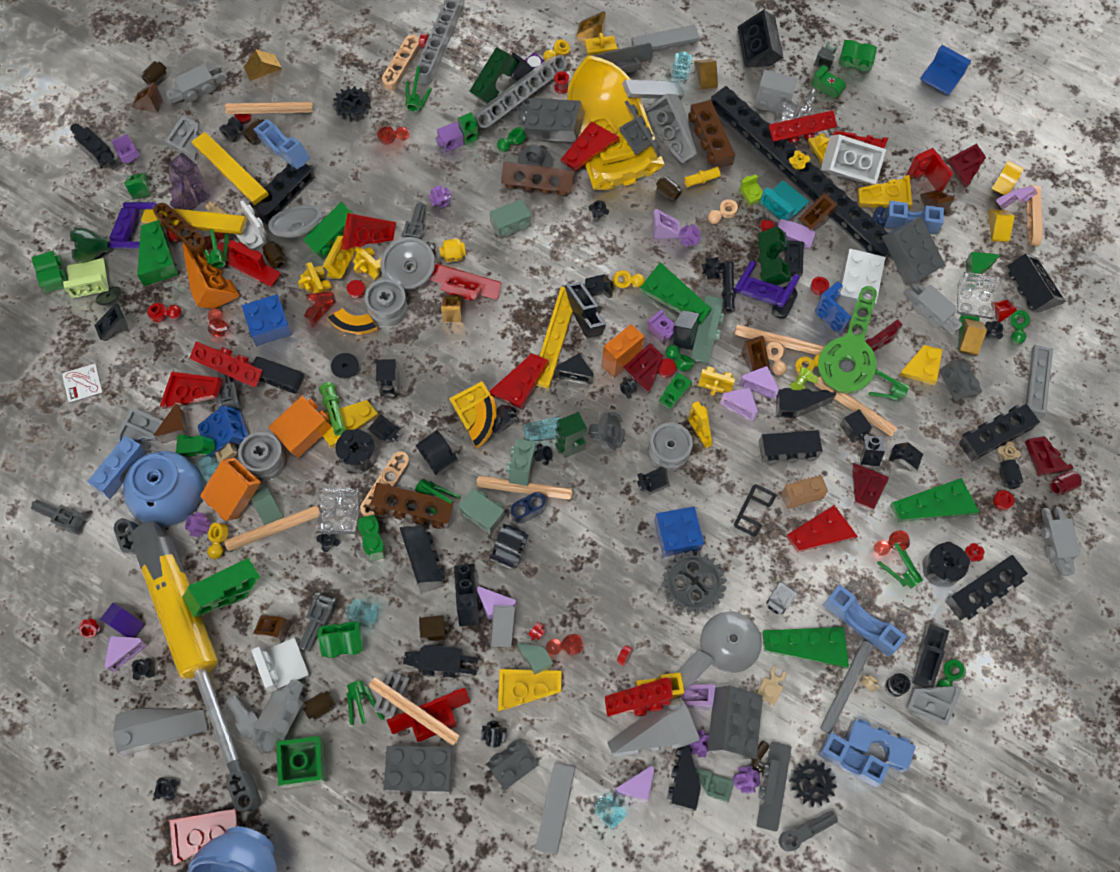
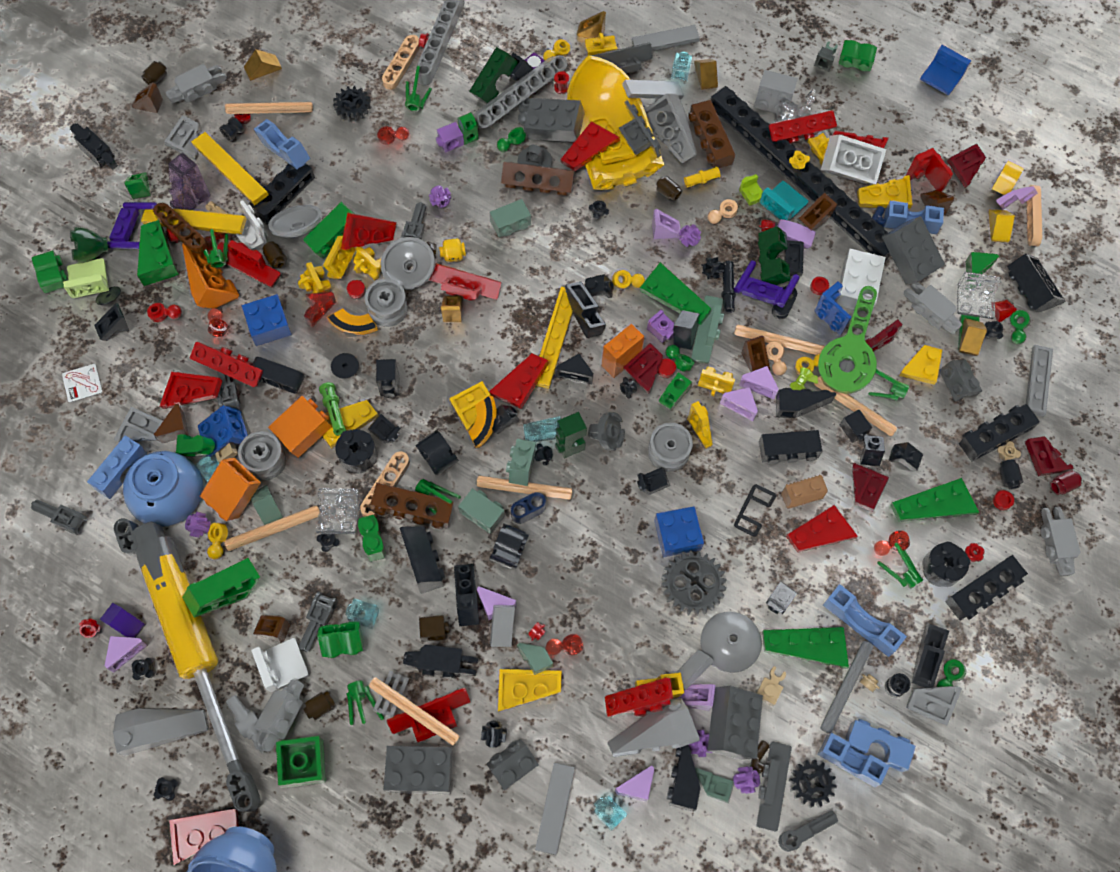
(125, 149): medium lavender bracket -> none
(250, 134): dark brown brick -> none
(624, 655): red tile -> none
(760, 40): black slope -> none
(828, 82): green leg -> none

